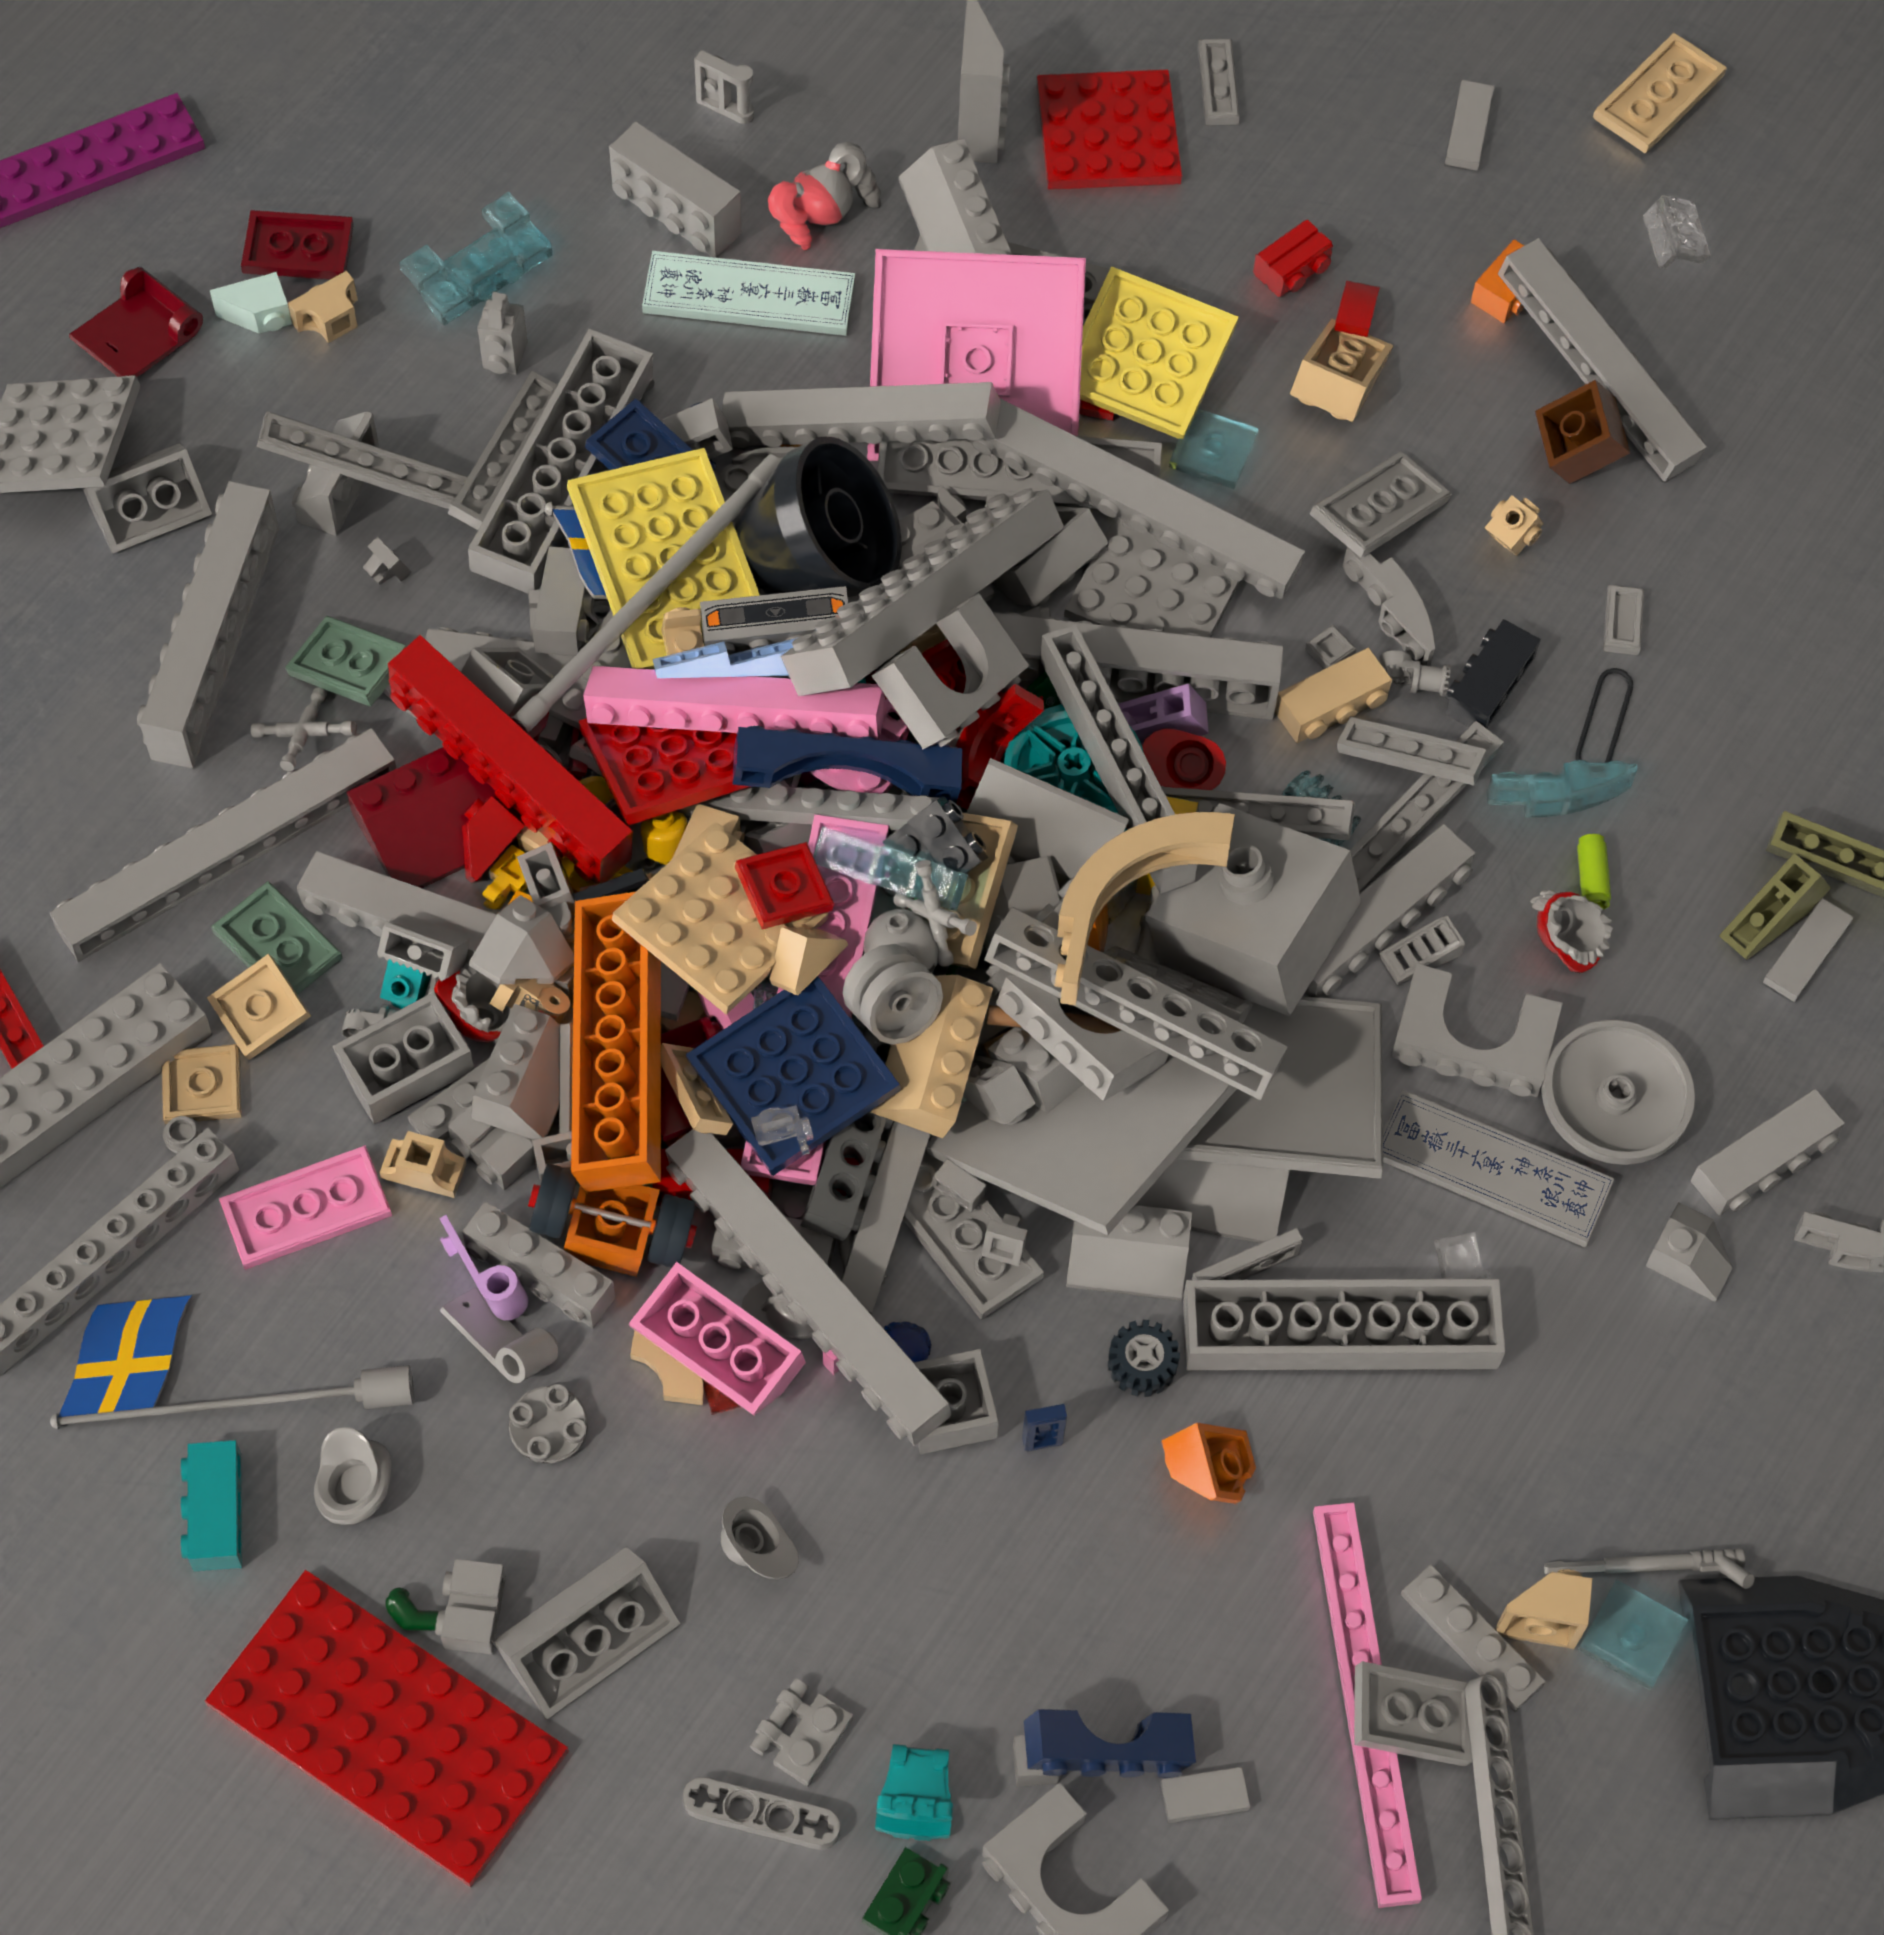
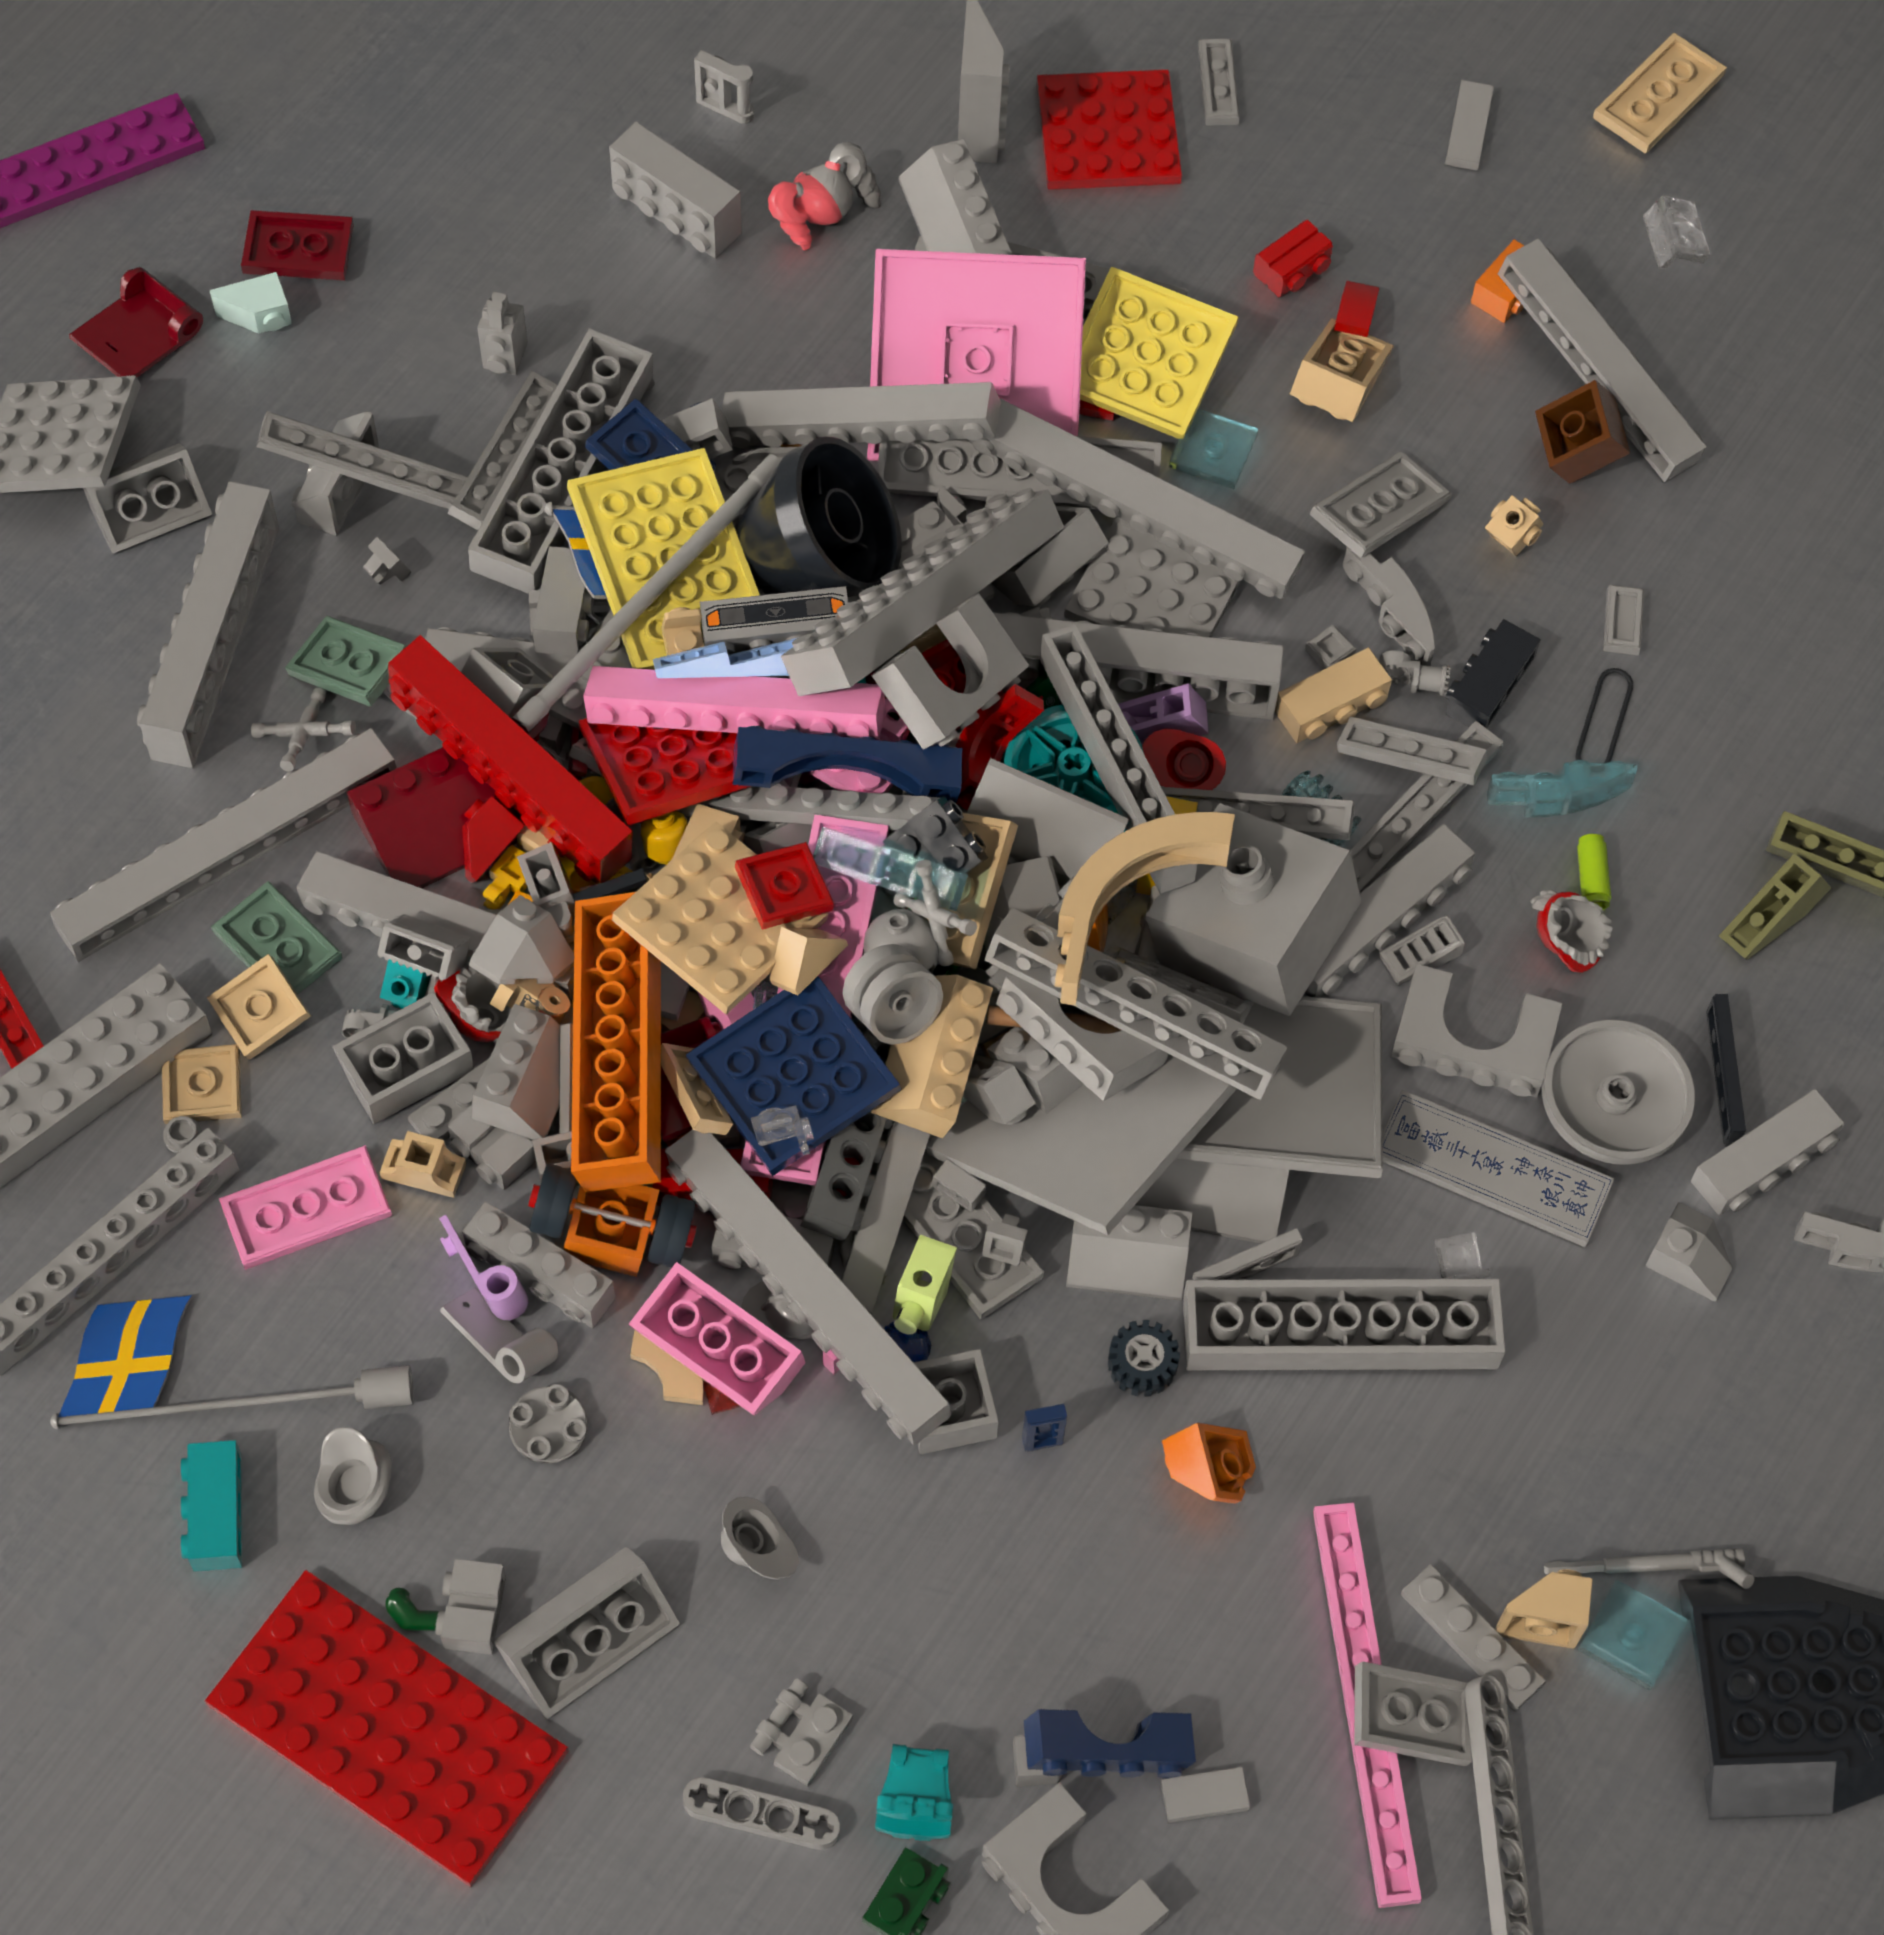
(326, 308): tan brick -> none
(482, 266): clear light blue bracket -> none
(749, 293): light aqua tile -> none
(918, 1300): none -> yellowish green torso
(1725, 1069): none -> black tile
(1808, 950): light grey tile -> none

